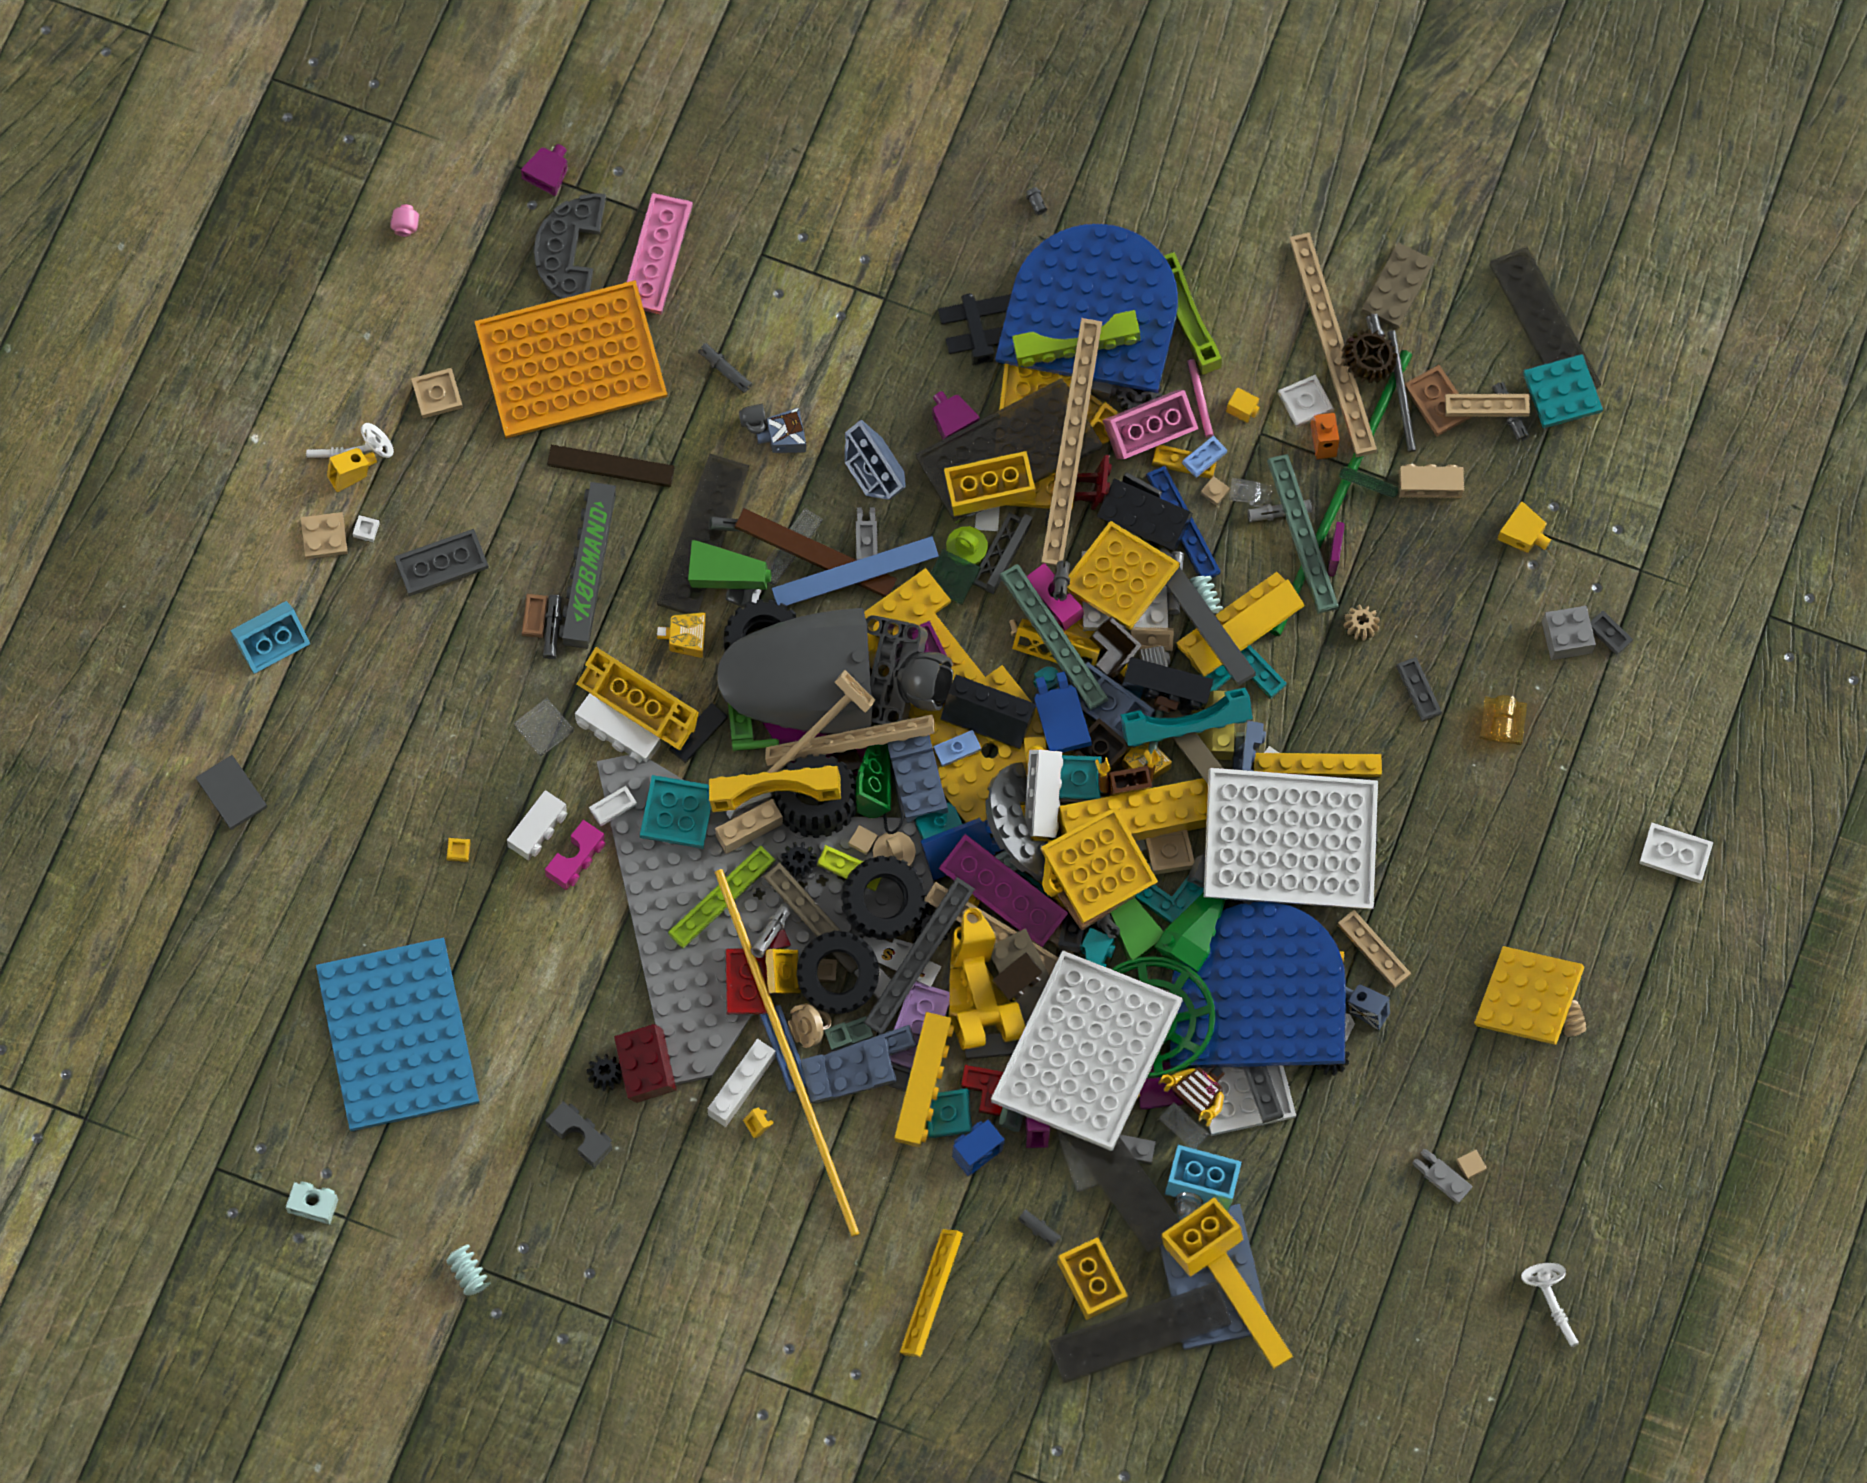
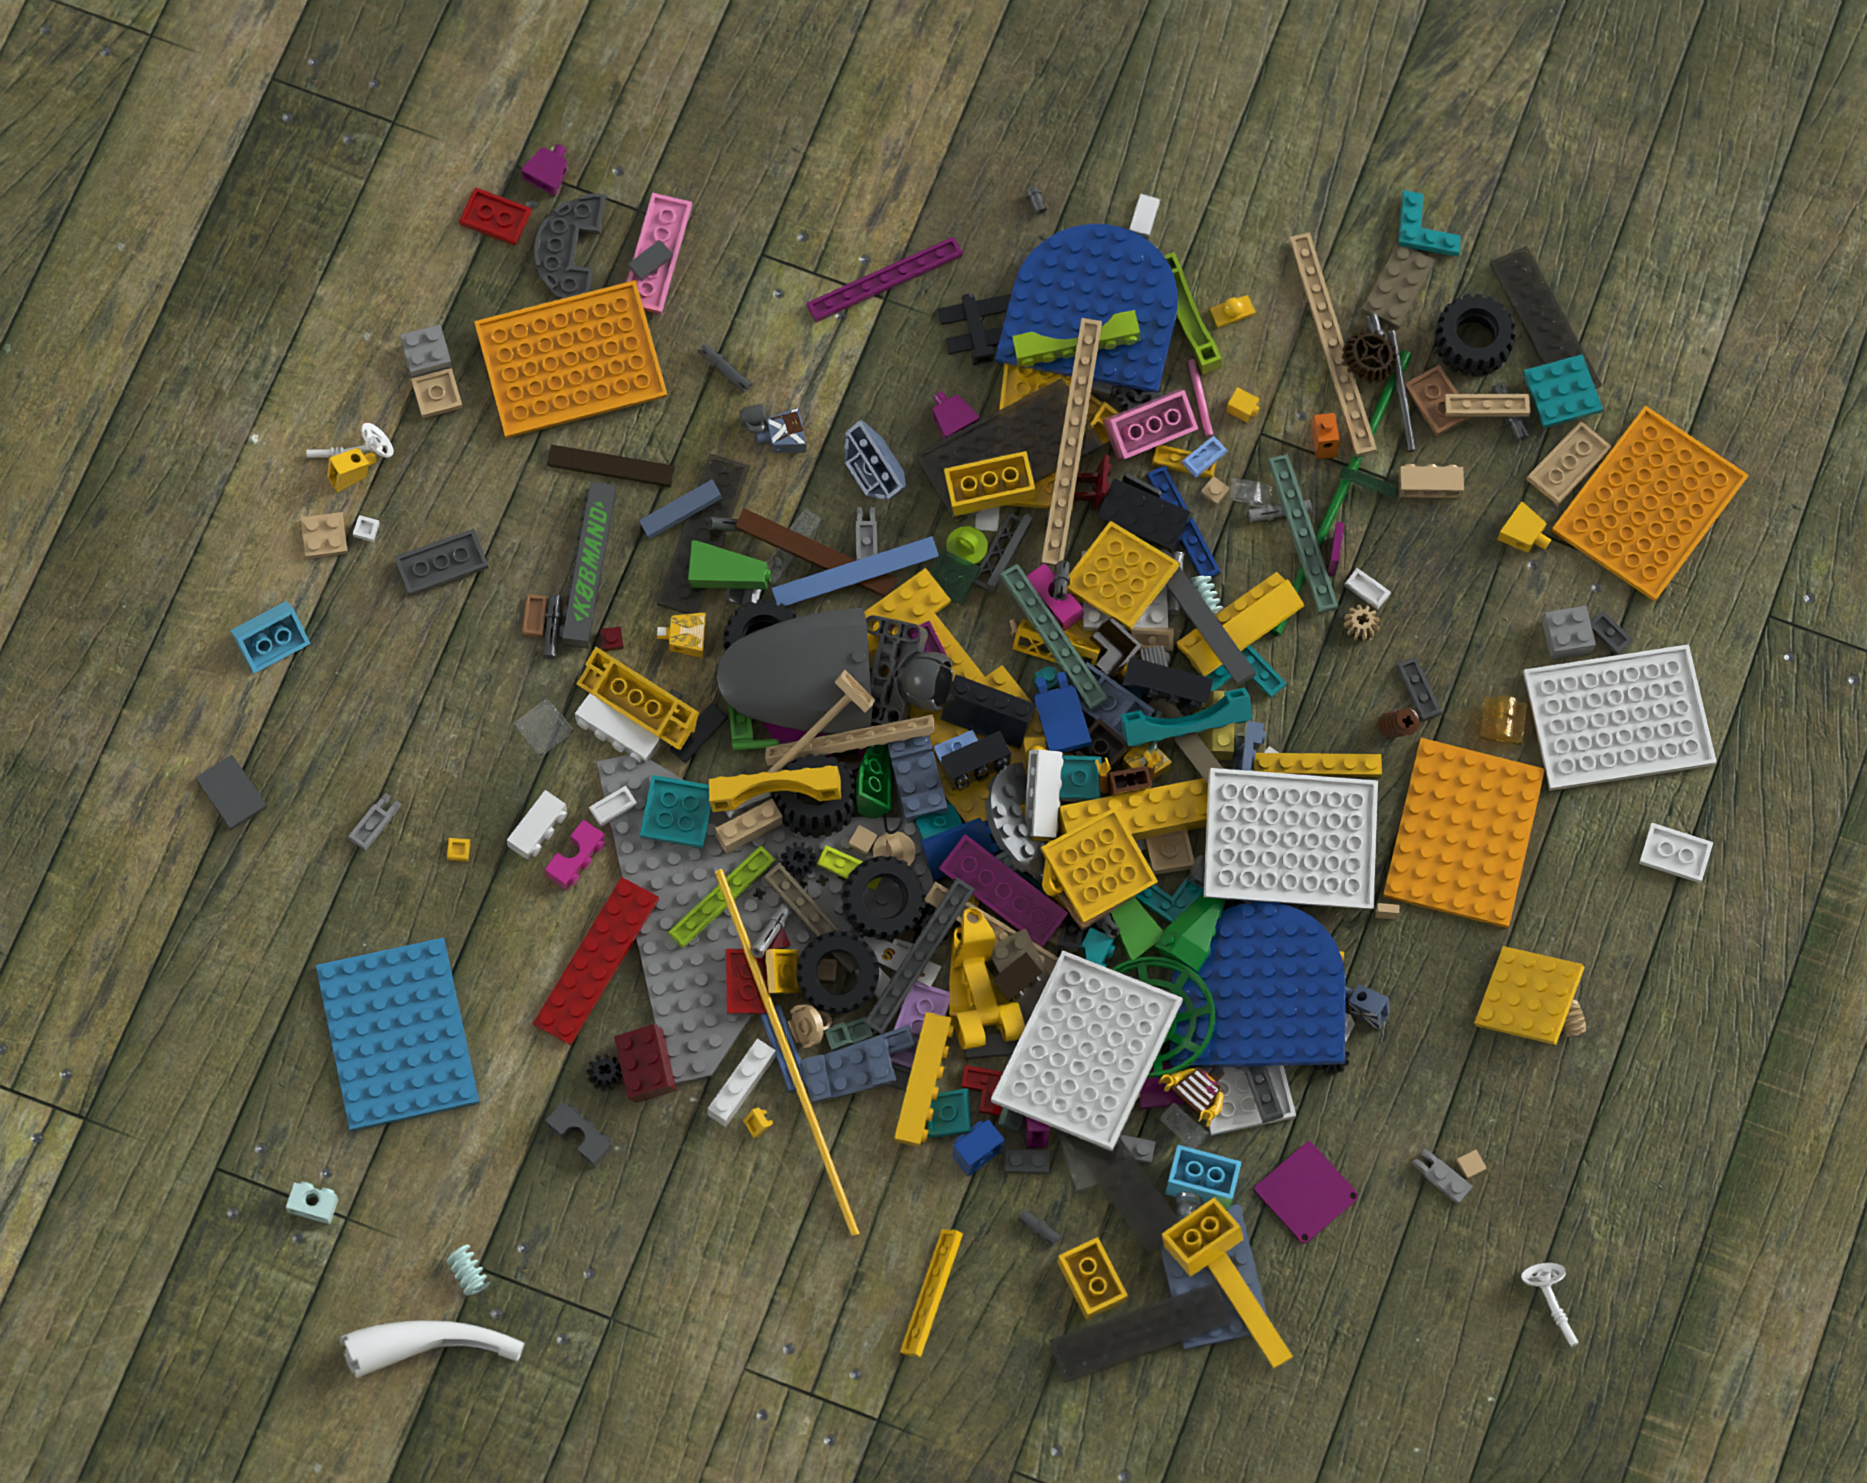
(373, 823): none -> light grey hinge
(393, 1342): none -> white brick
(404, 220): bright pink head -> none
(425, 351): none -> light grey brick
(495, 216): none -> red tile
(596, 961): none -> red plate
(611, 638): none -> dark red plate
(650, 260): none -> dark grey tile
(680, 509): none -> sand blue tile
(884, 279): none -> magenta tile
(976, 761): none -> black brick
(1027, 1161): none -> dark grey plate
(1144, 215): none -> white tile
(1165, 705): reddish brown plate -> none
(1232, 311): none -> yellow tile
(1305, 400): white tile -> none
(1306, 1192): none -> magenta piece
(1367, 588): none -> white tile
(1374, 949): tan plate -> none
(1387, 911): none -> tan tile
(1398, 723): none -> reddish brown piece
(1413, 236): none -> teal plate
(1464, 833): none -> light orange plate
(1480, 311): none -> black tyre
(1569, 463): none -> tan tile
(1619, 717): none -> white plate
(1649, 503): none -> light orange plate

